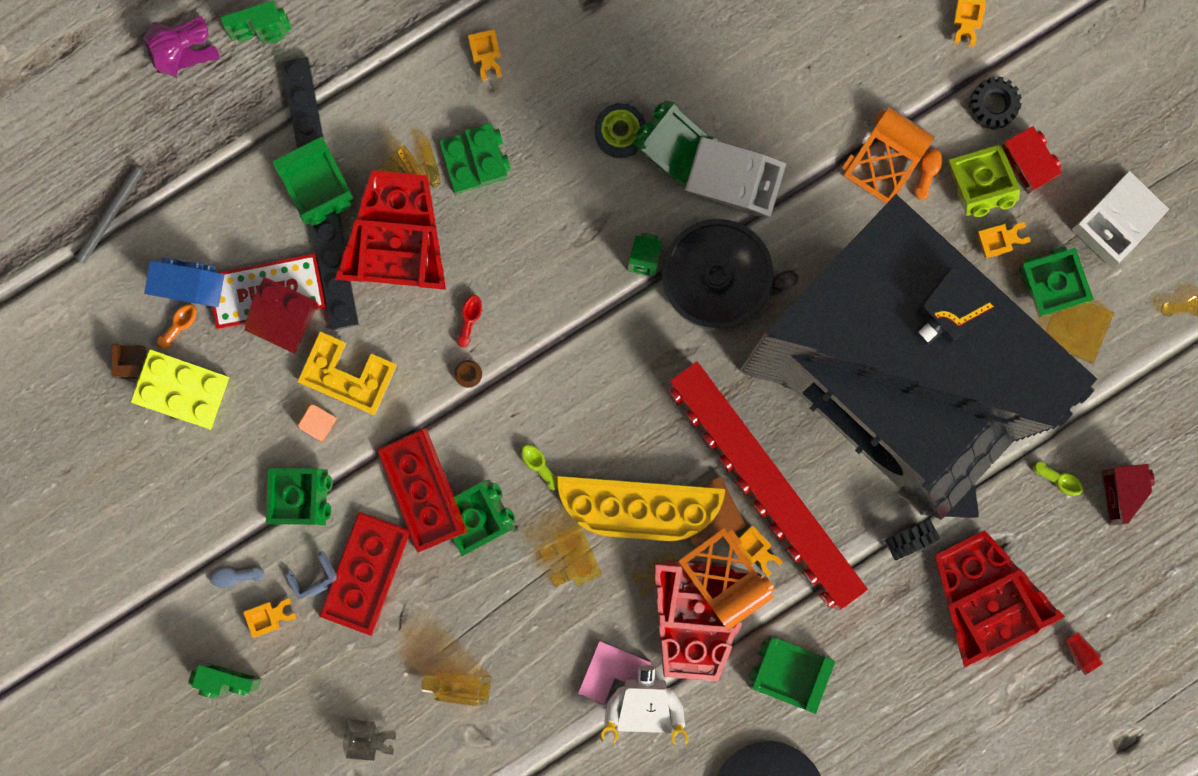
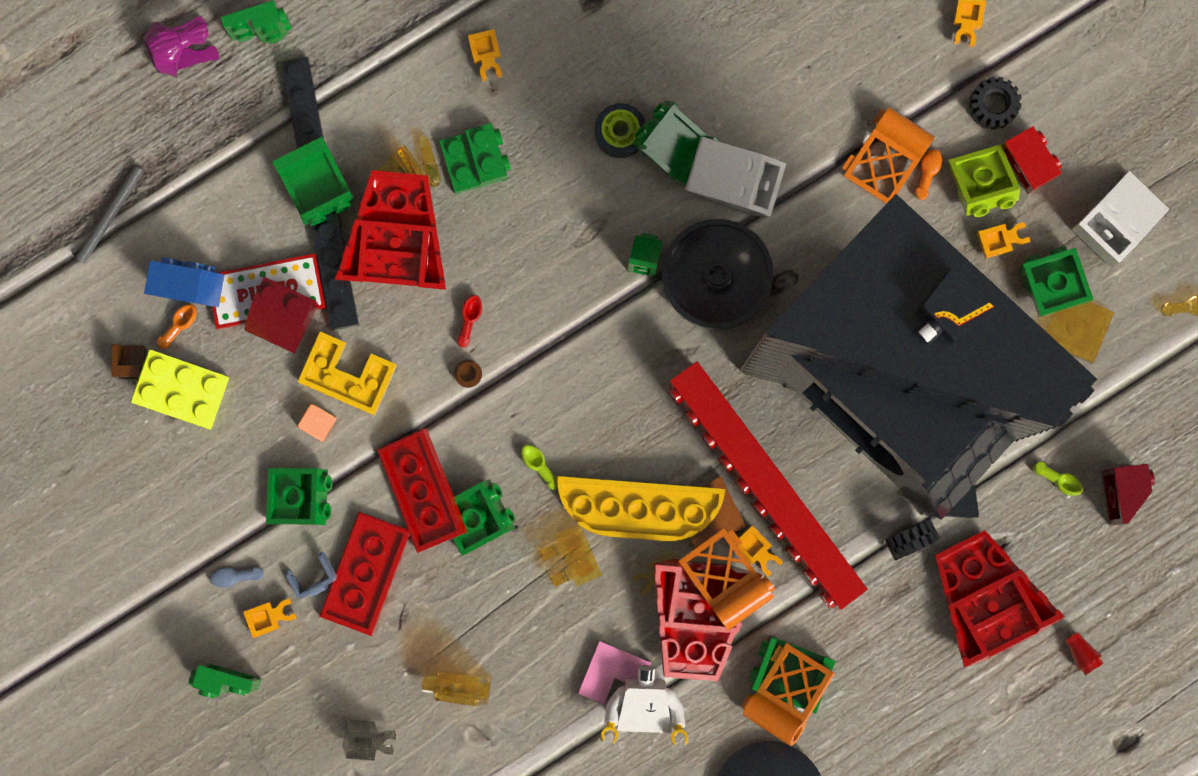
(775, 714): none -> orange piece

